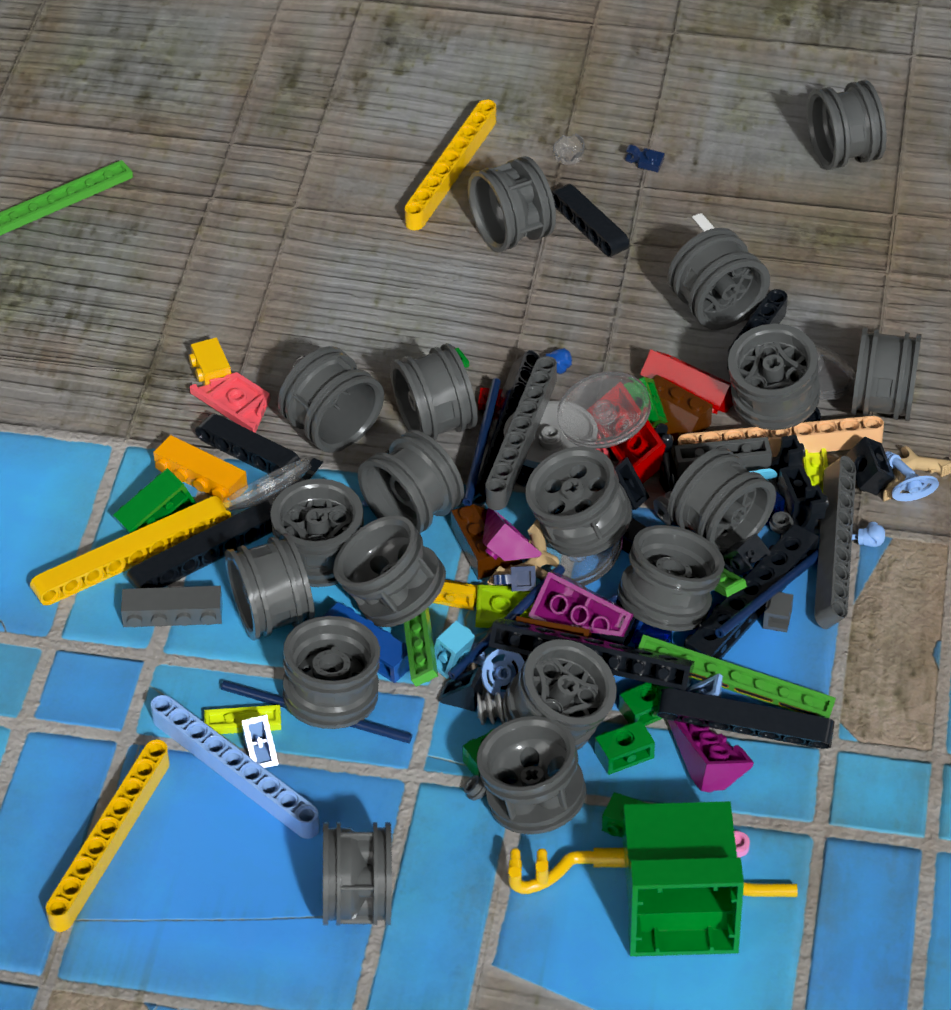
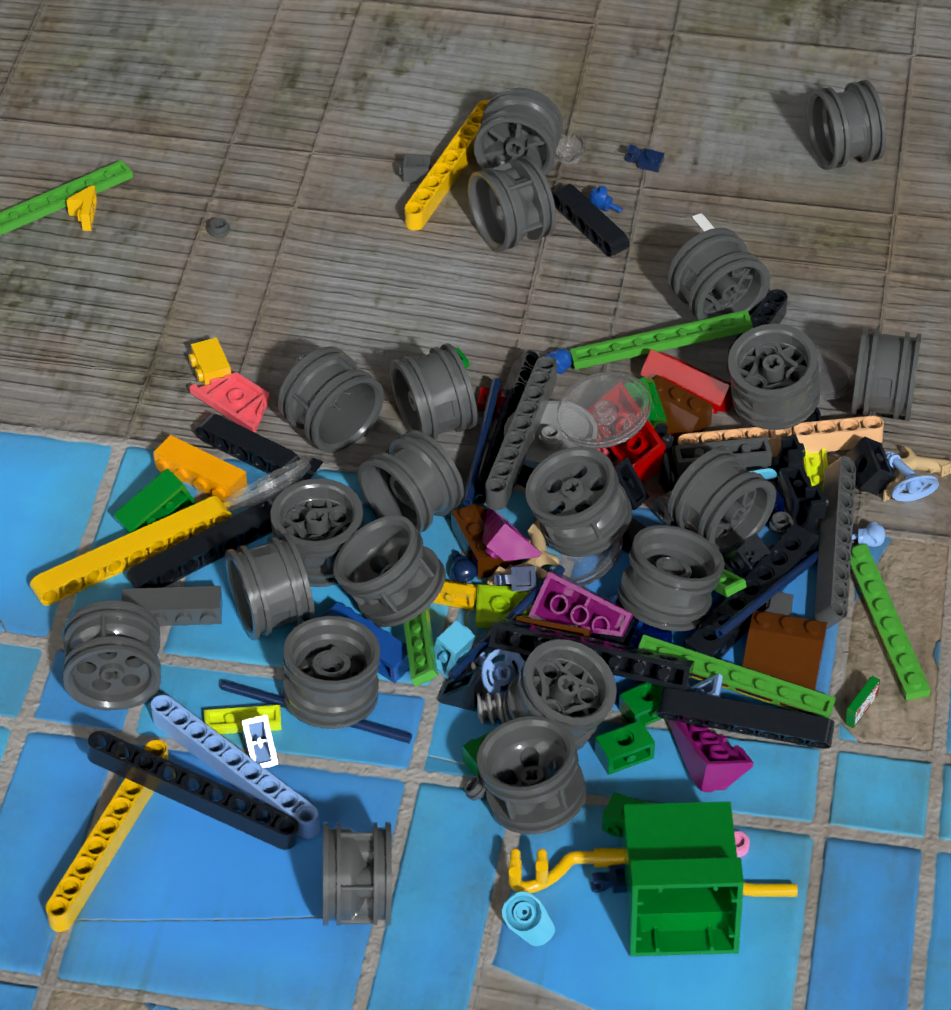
(84, 206): none -> yellow slope
(99, 652): none -> dark grey wheel
(201, 799): none -> black beam
(219, 227): none -> dark grey plate
(415, 167): none -> dark grey window
(462, 568): none -> dark blue piece
(519, 125): none -> dark grey wheel
(534, 926): none -> medium azure cap
(601, 200): none -> blue piece
(613, 878): none -> dark blue plate
(661, 339): none -> bright green plate
(785, 647): none -> reddish brown slope
(862, 701): none -> green tile
(887, 624): none -> bright green plate

